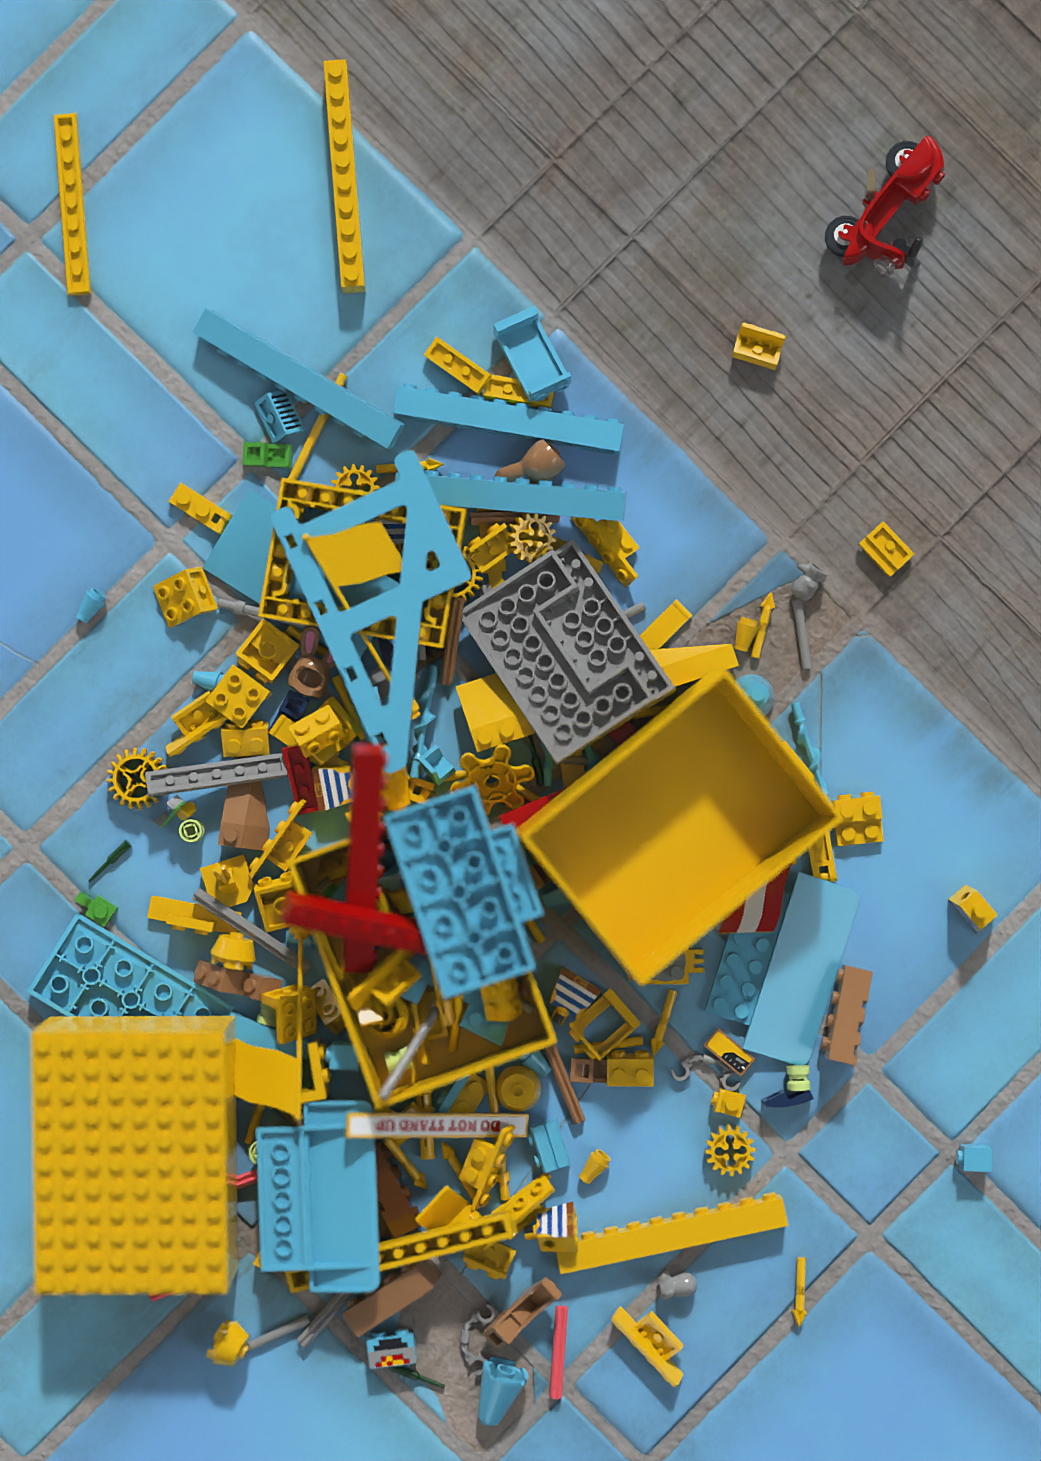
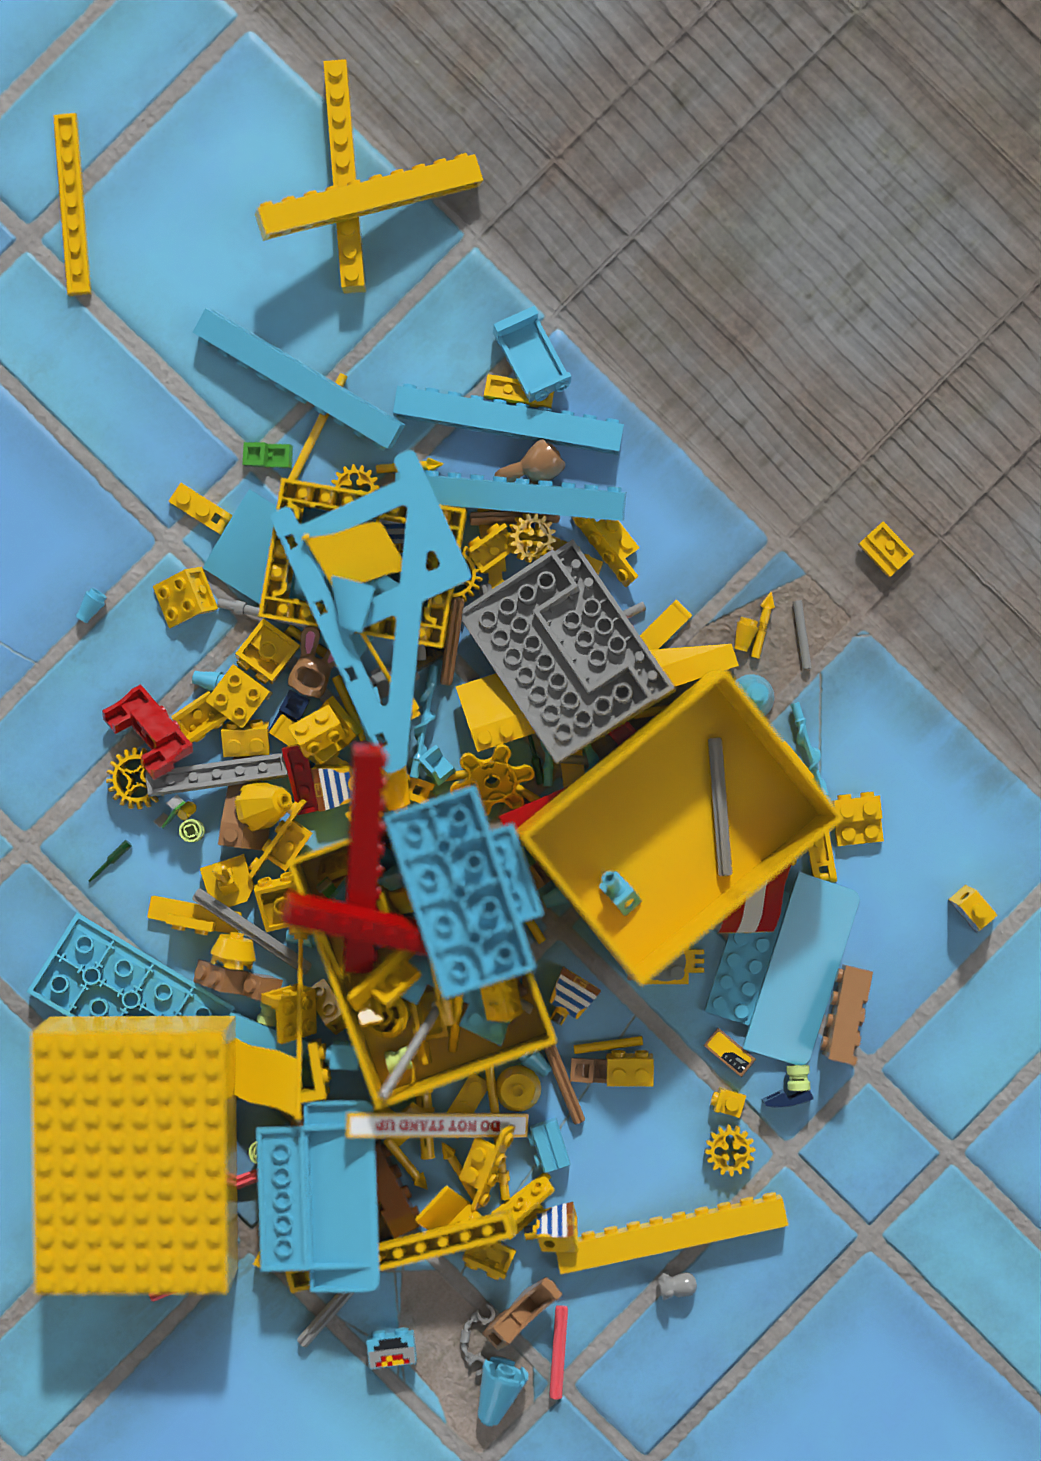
(99, 909): bright green plate -> none
(153, 726): none -> red bracket
(229, 1344): yellow cone -> none
(255, 1121): yellow piece -> none
(262, 805): none -> yellow cone
(278, 1333): light grey bar -> none
(279, 415): medium azure panel -> none
(352, 603): none -> medium azure slope
(368, 197): none -> yellow brick
(386, 650): dark blue slope -> none
(391, 1295): medium nougat wedge -> none
(414, 1375): dark green piece -> none
(447, 1099): medium azure plate -> none
(457, 365): yellow plate -> none
(579, 1025): yellow panel -> none
(596, 1163): yellow cone -> none
(619, 891): none -> medium azure bracket
(653, 1341): yellow bracket -> none
(657, 1041): yellow piece -> none
(707, 1059): light grey piece -> none
(720, 806): none -> light grey axle
(758, 346): yellow bracket -> none
(799, 1312): yellow piece -> none
(807, 583): light grey animal -> none
(913, 173): red piece -> none
(974, 1158): medium azure brick -> none

